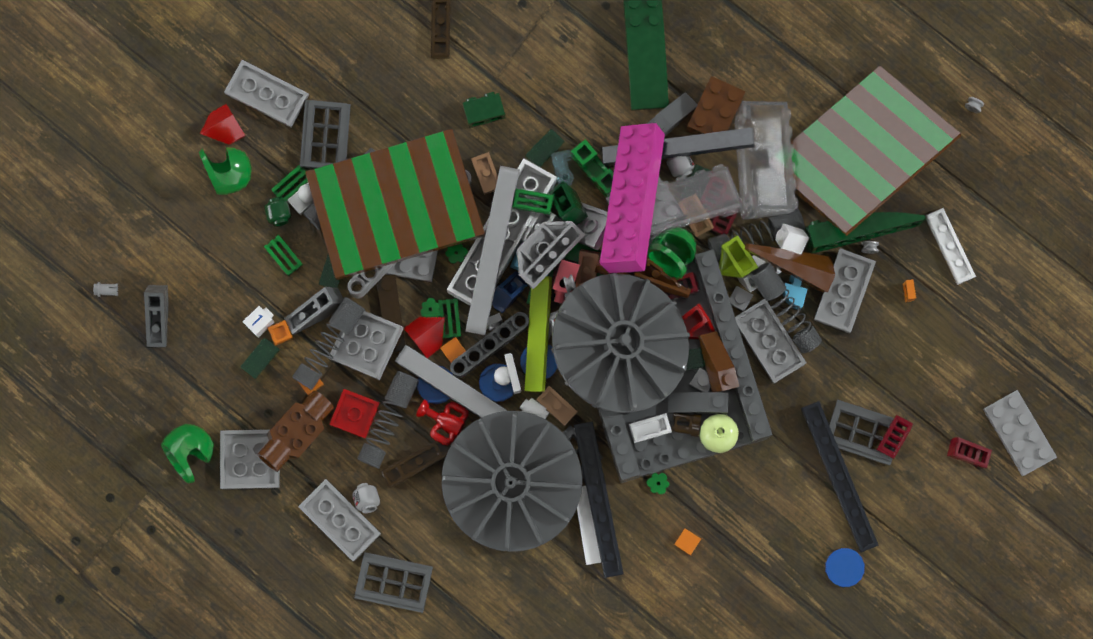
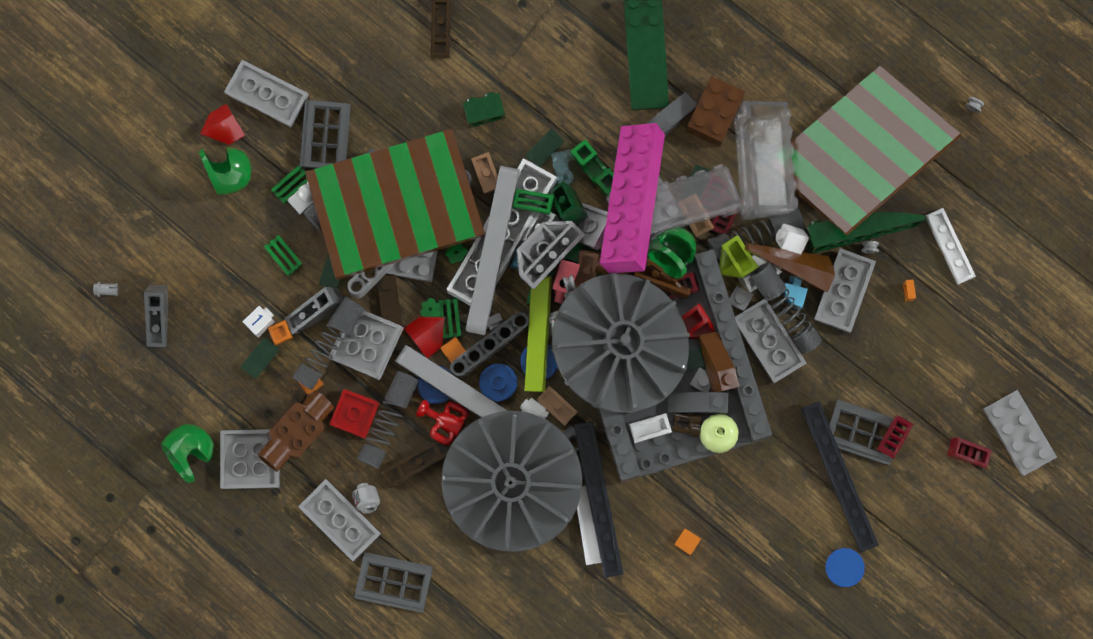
(277, 212): dark green head -> none
(508, 292): dark blue slope -> none
(508, 374): white tile -> none
(661, 478): green plant -> none
(680, 165): light grey head -> none
(695, 144): tile -> none

